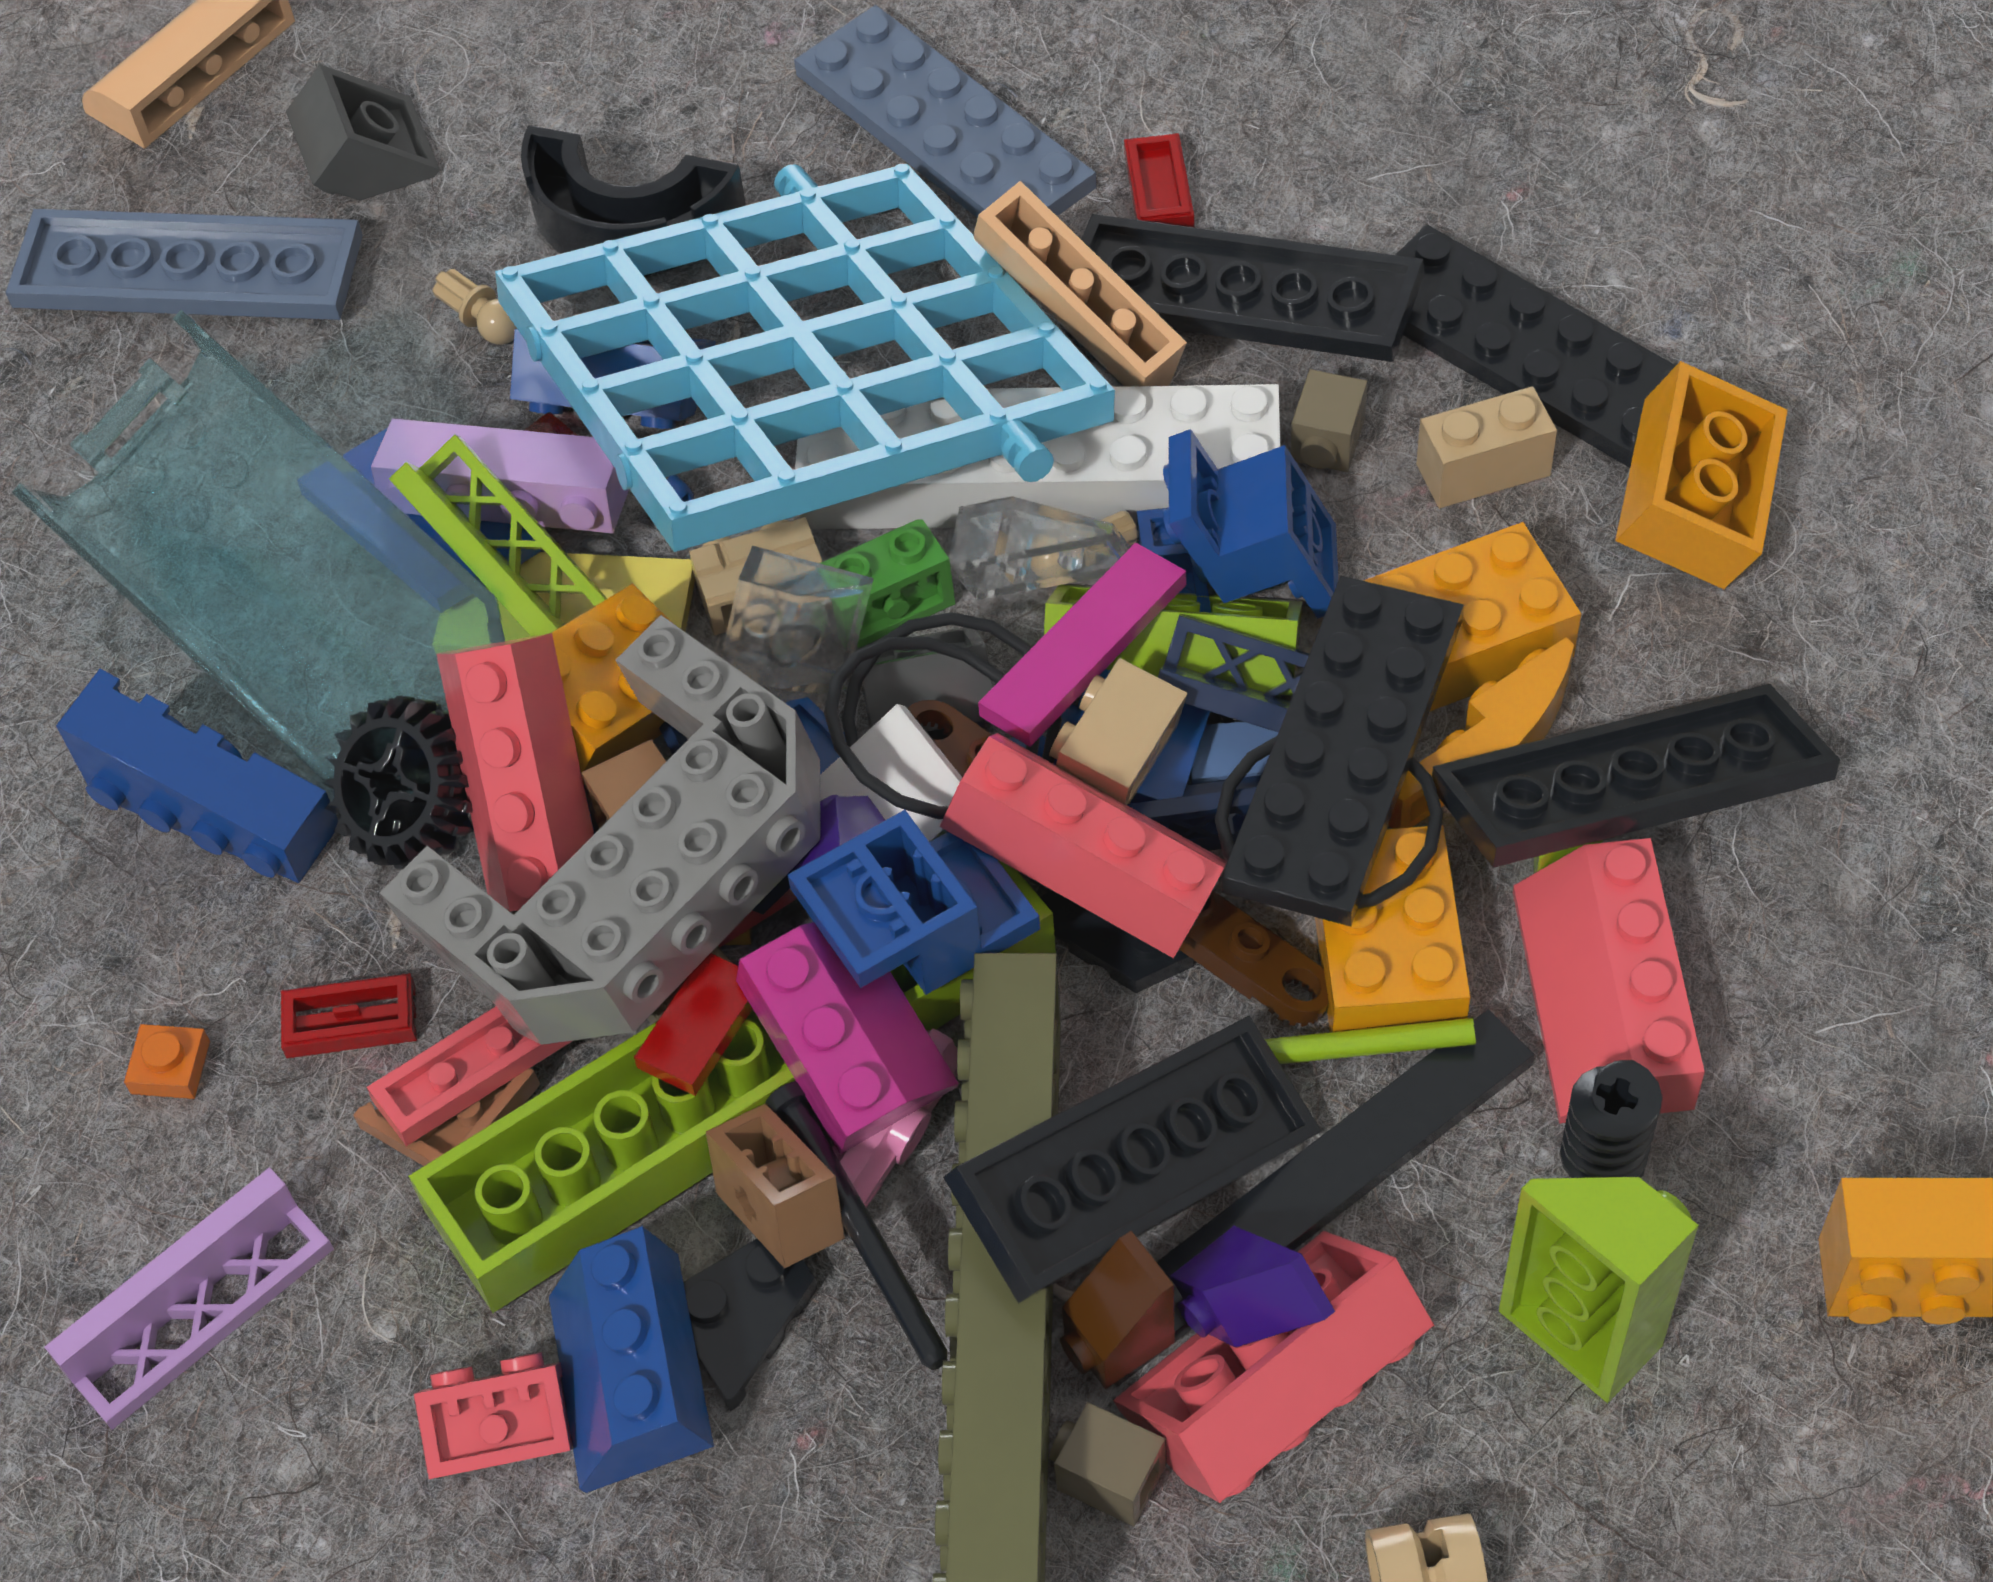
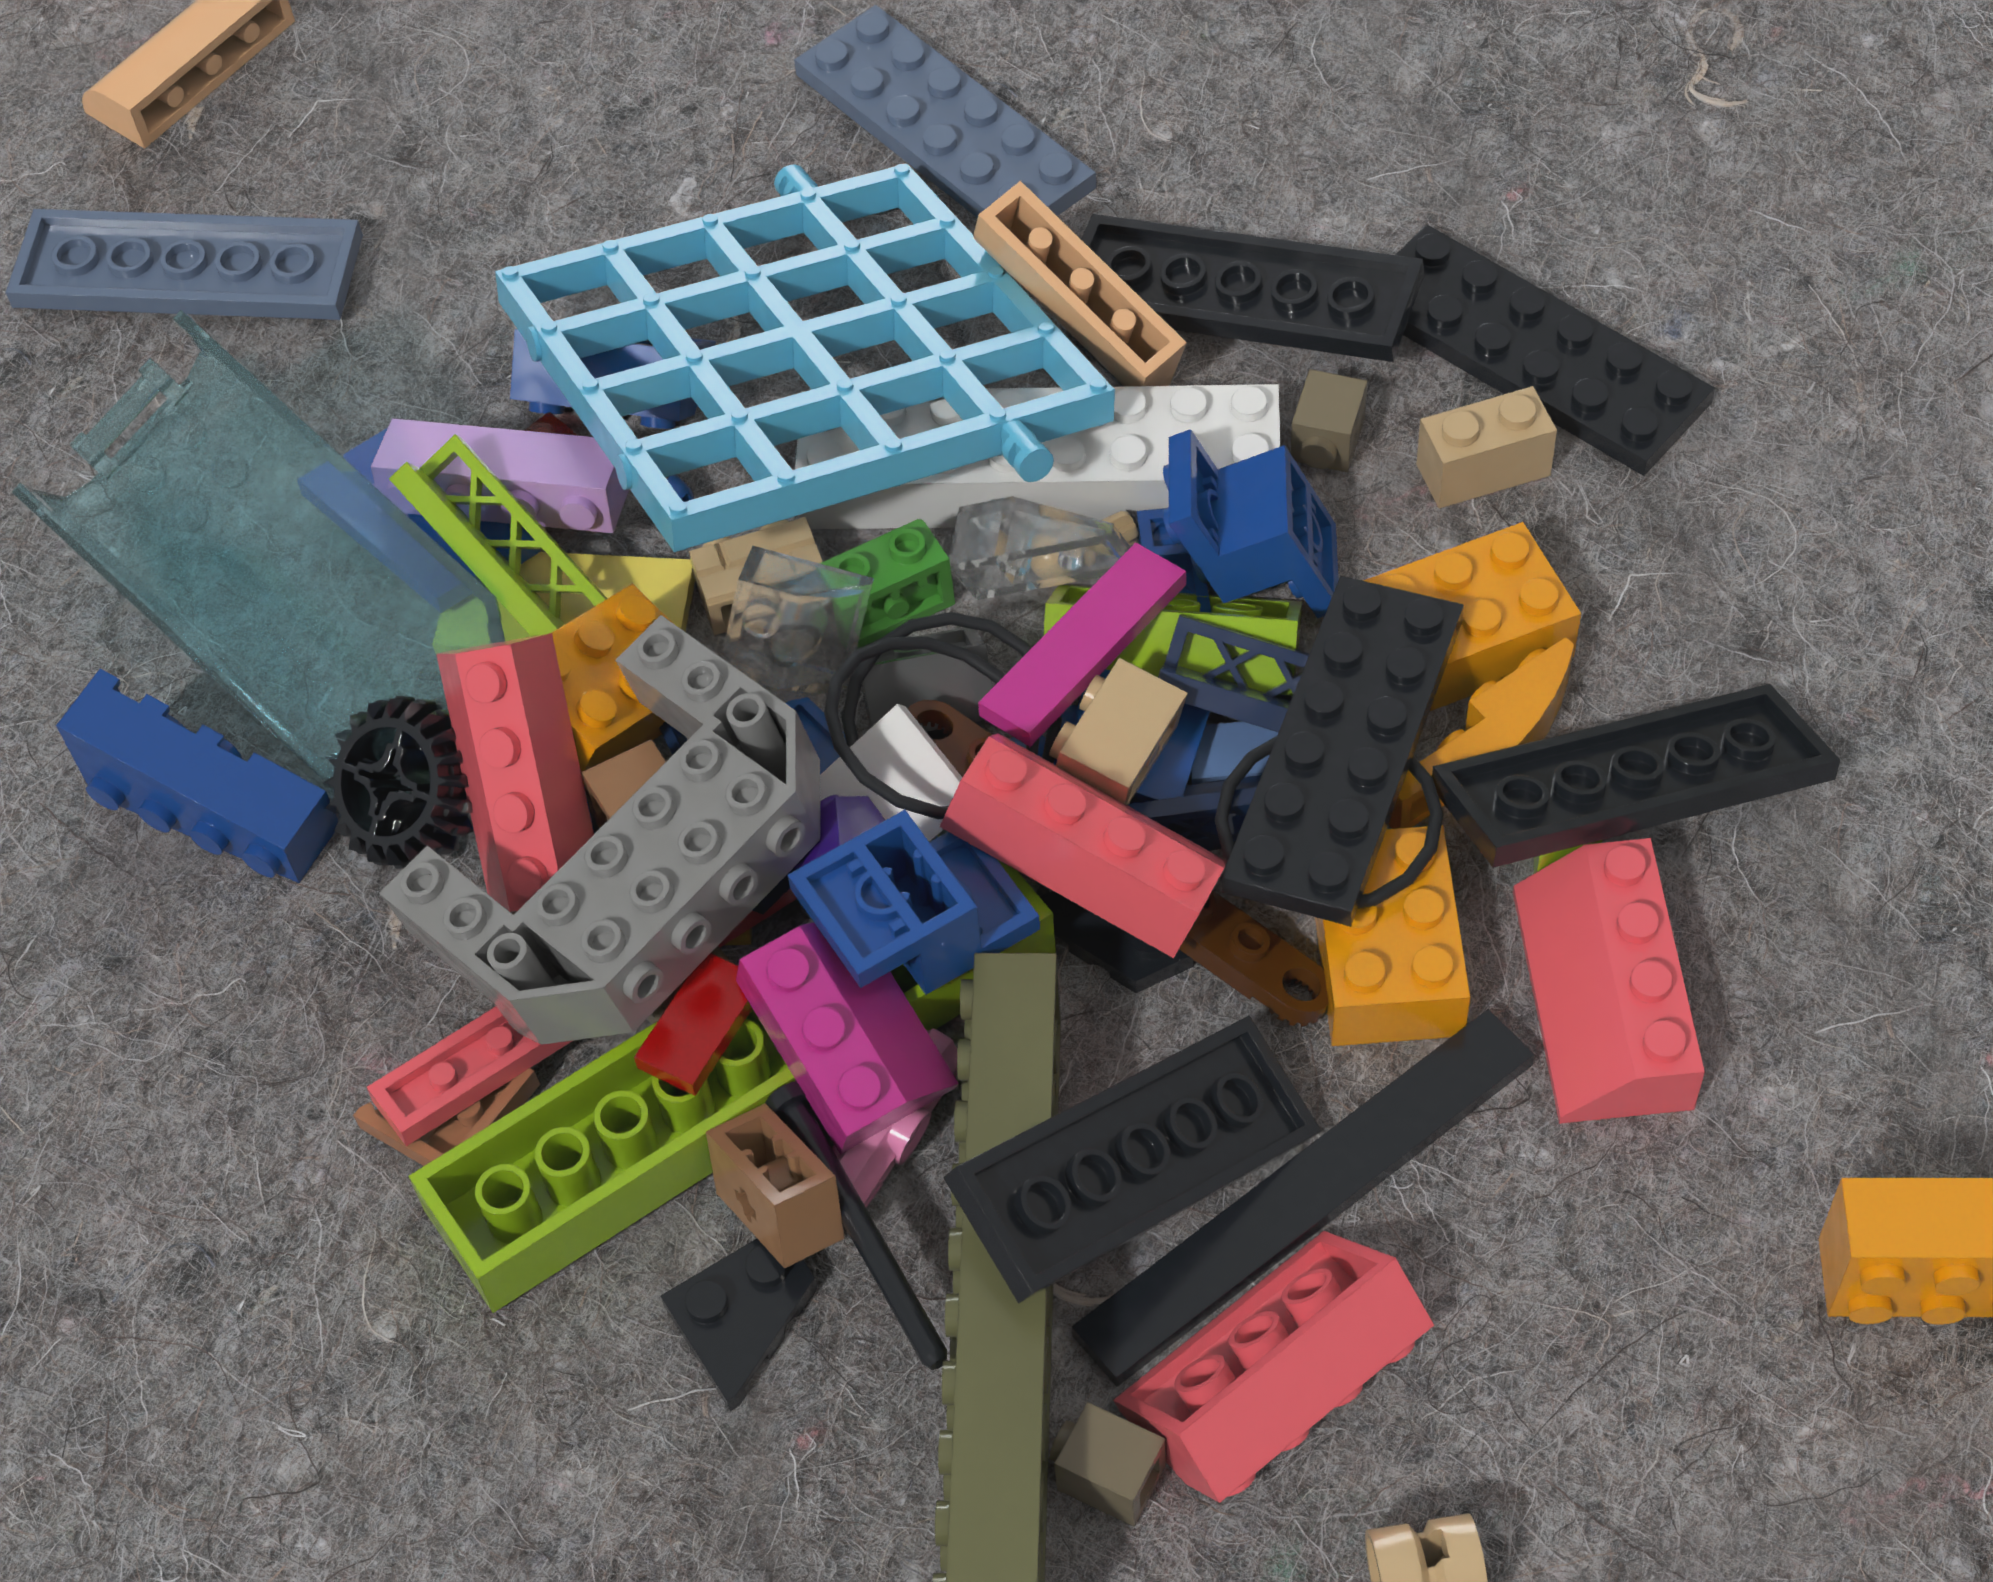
(167, 1061): orange plate -> none
(174, 1281): lavender fence -> none
(348, 1025): red tile -> none
(359, 136): dark grey slope -> none
(475, 306): tan axle -> none
(492, 1418): coral bracket -> none
(583, 211): black brick -> none
(628, 1359): blue slope -> none
(1119, 1313): reddish brown slope -> none
(1159, 180): red tile -> none
(1248, 1290): dark purple slope -> none
(1373, 1041): lime bar -> none
(1597, 1273): lime slope -> none
(1611, 1121): black piece -> none
(1702, 475): light orange brick -> none

